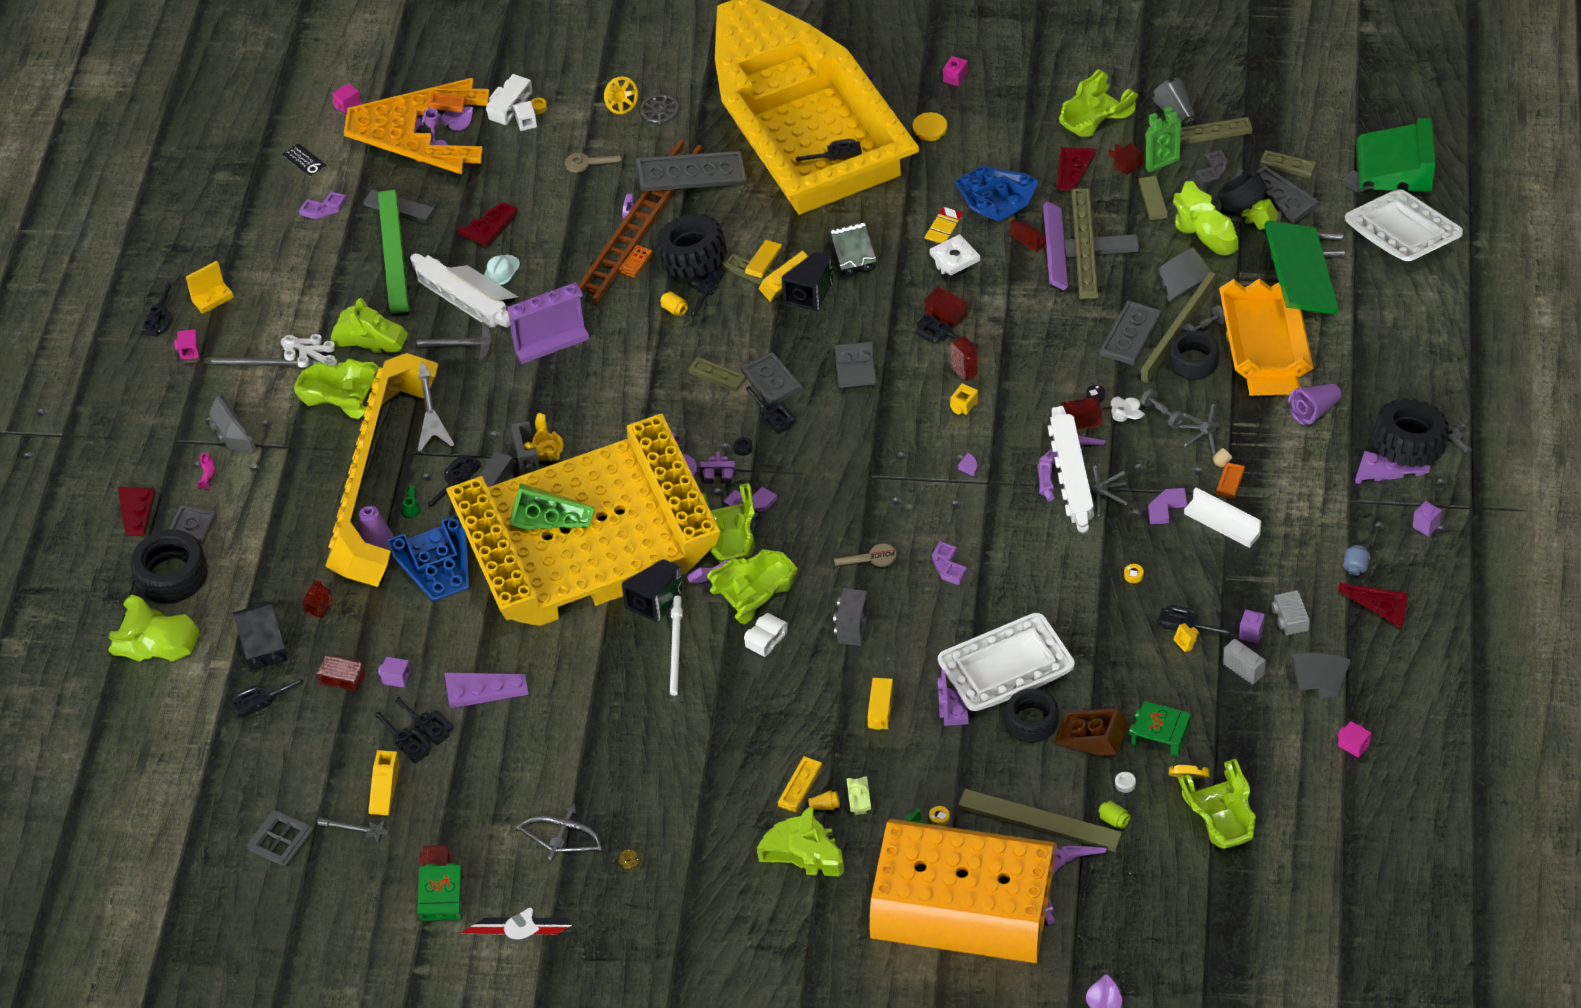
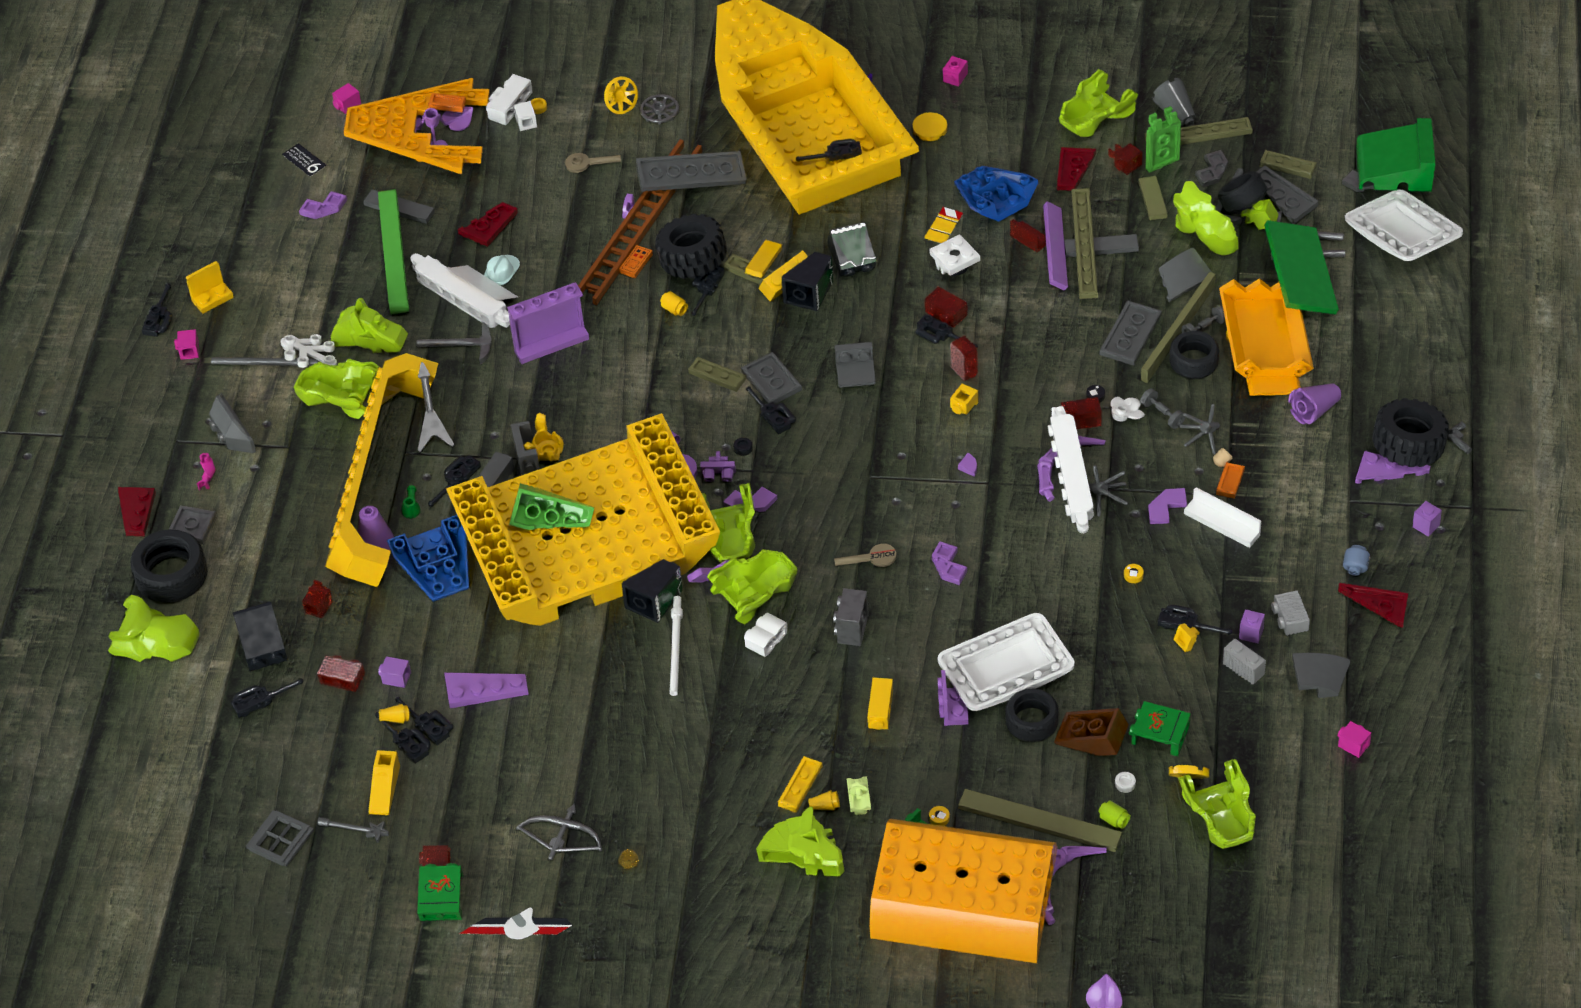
(395, 714): none -> yellow cone

